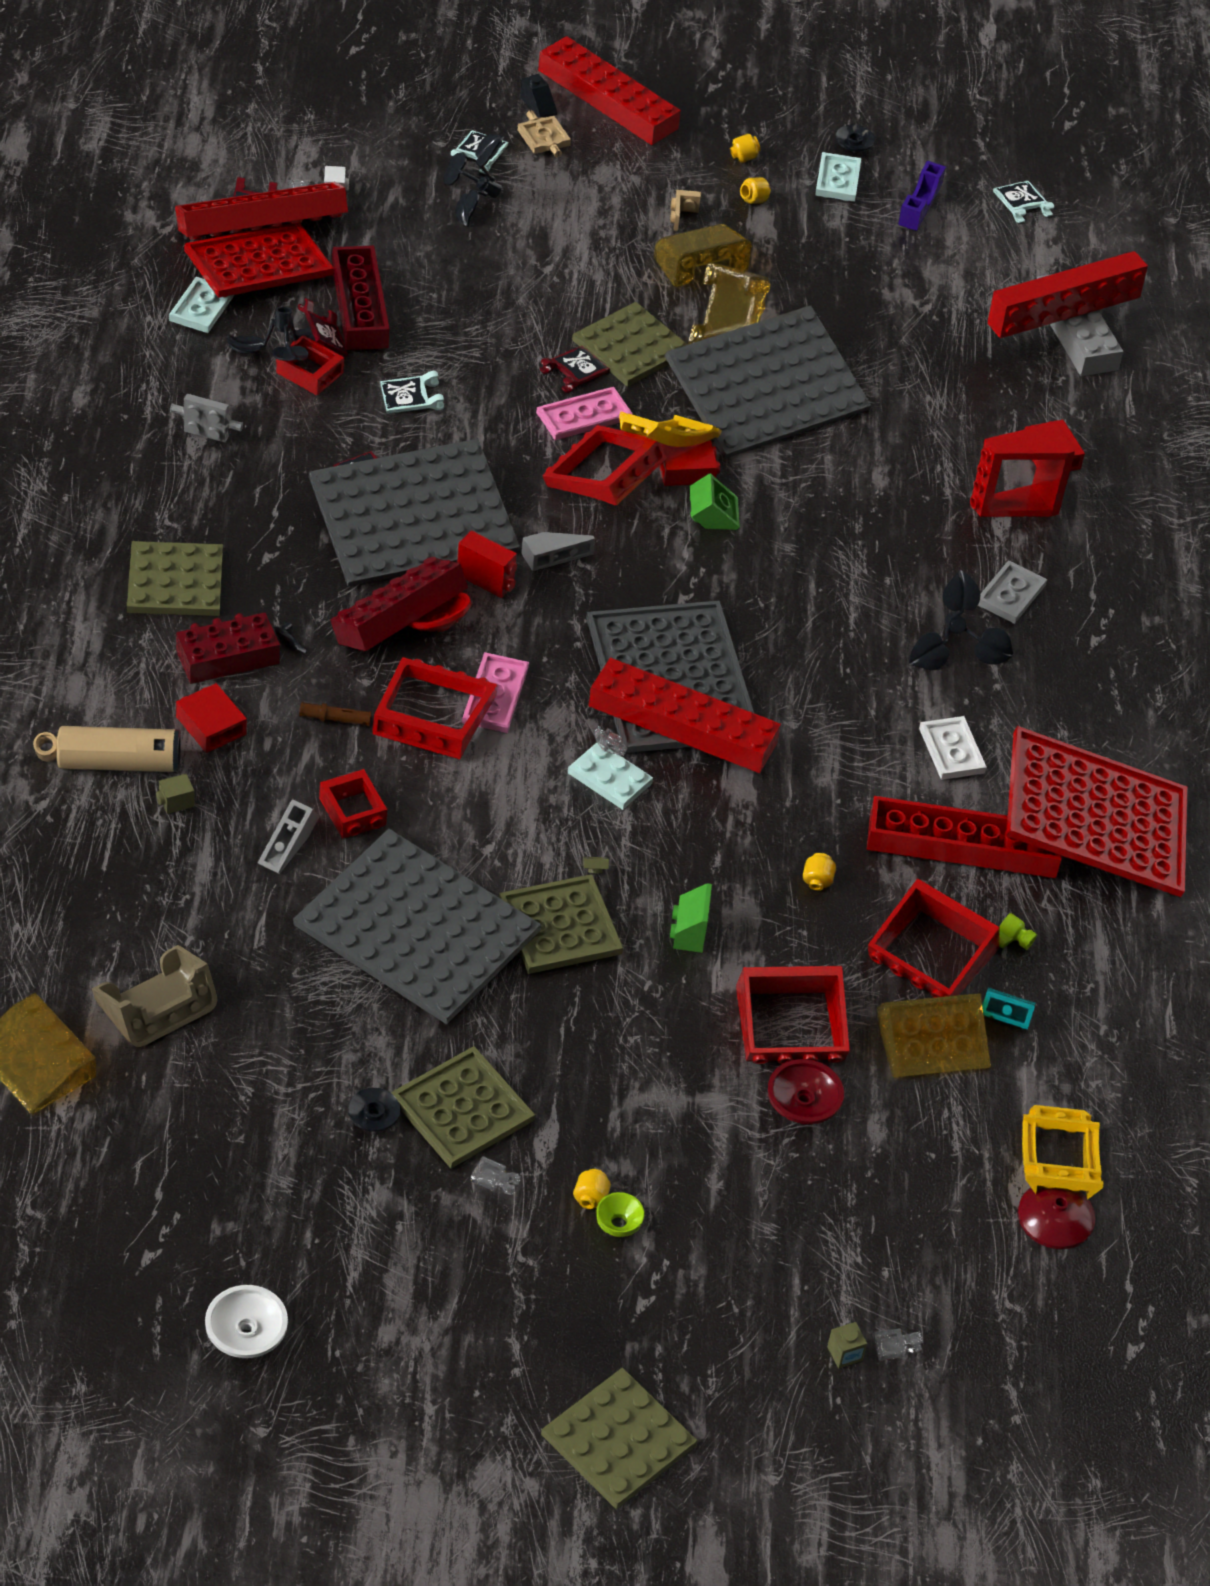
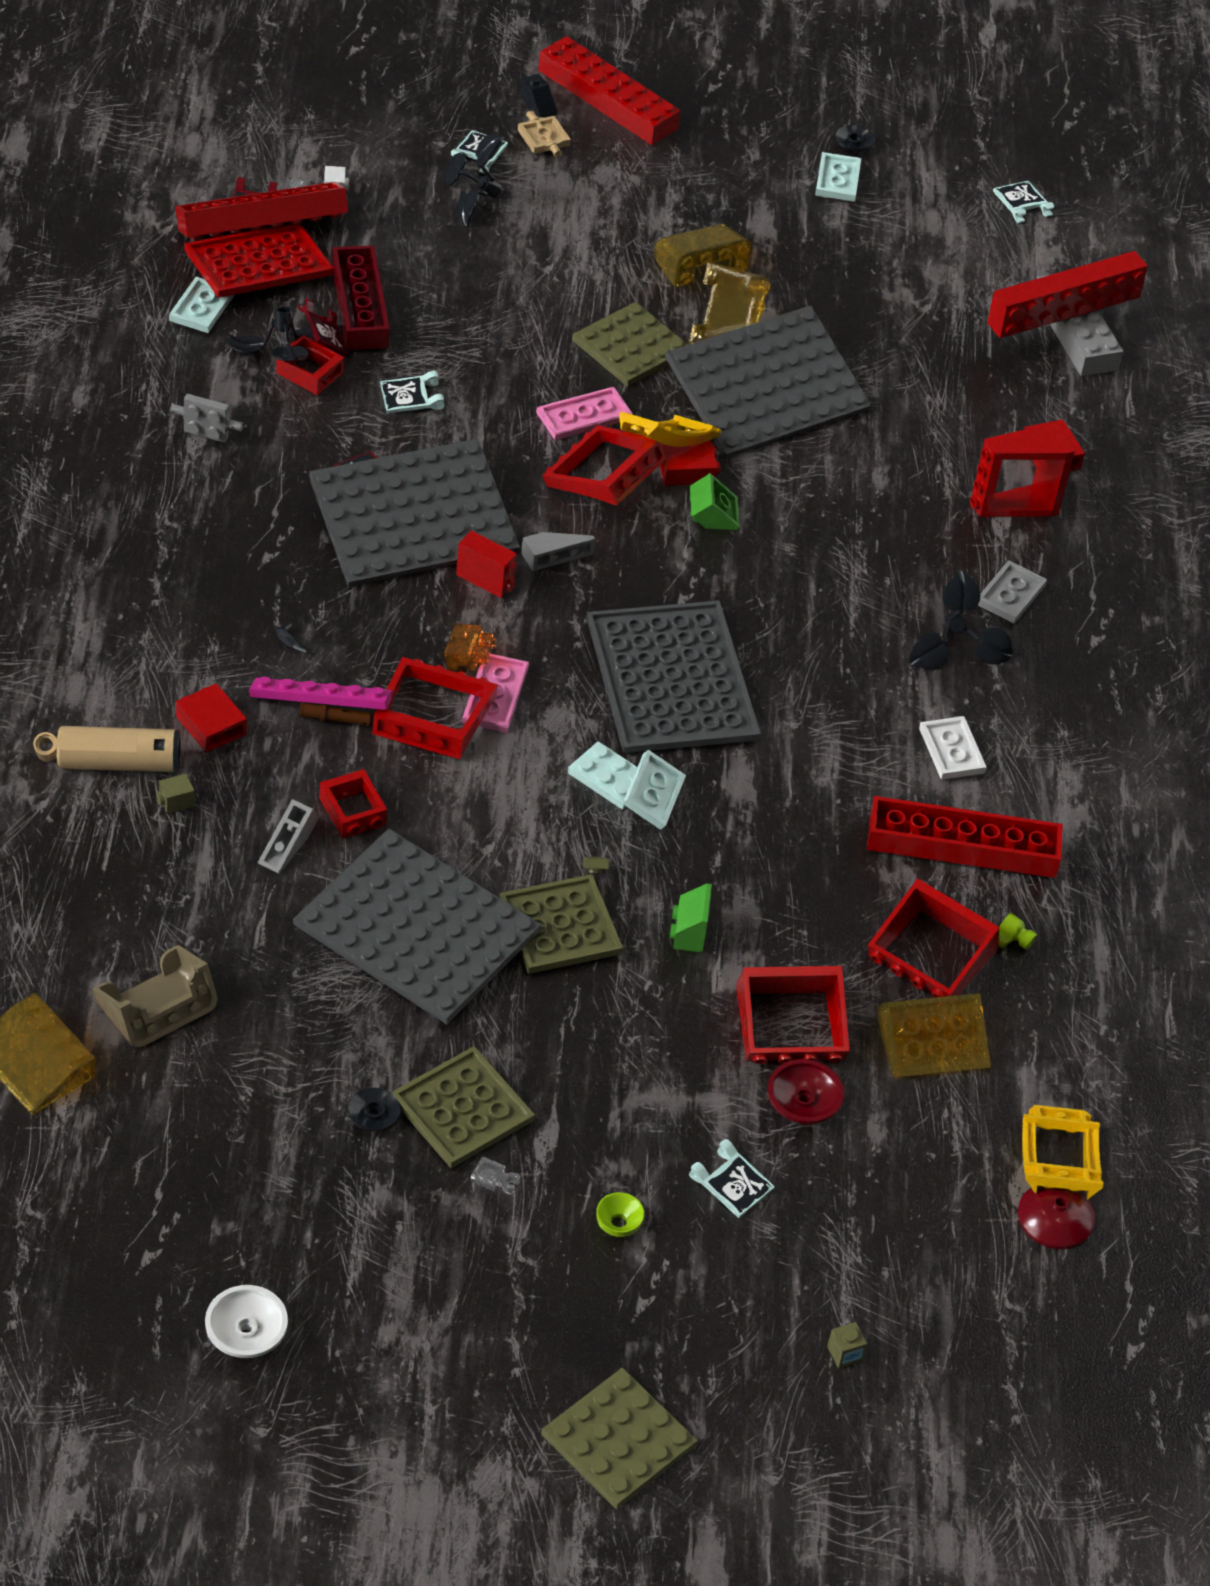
(175, 578): olive plate -> none
(227, 647): dark red piece -> none
(320, 693): none -> dark pink plate
(398, 603): dark red brick -> none
(444, 615): red dish -> none
(467, 646): none -> clear orange hips
(577, 365): flag -> none
(591, 1188): yellow head -> none
(609, 741): clear plate -> none
(654, 789): none -> light aqua plate
(684, 715): red brick -> none
(685, 201): tan bracket -> none
(735, 1182): none -> flag
(745, 148): yellow head -> none
(755, 190): yellow head -> none
(819, 871): yellow head -> none
(893, 1344): clear plate -> none
(917, 205): dark purple arch -> none
(1008, 1008): teal brick -> none
(1097, 811): red plate -> none

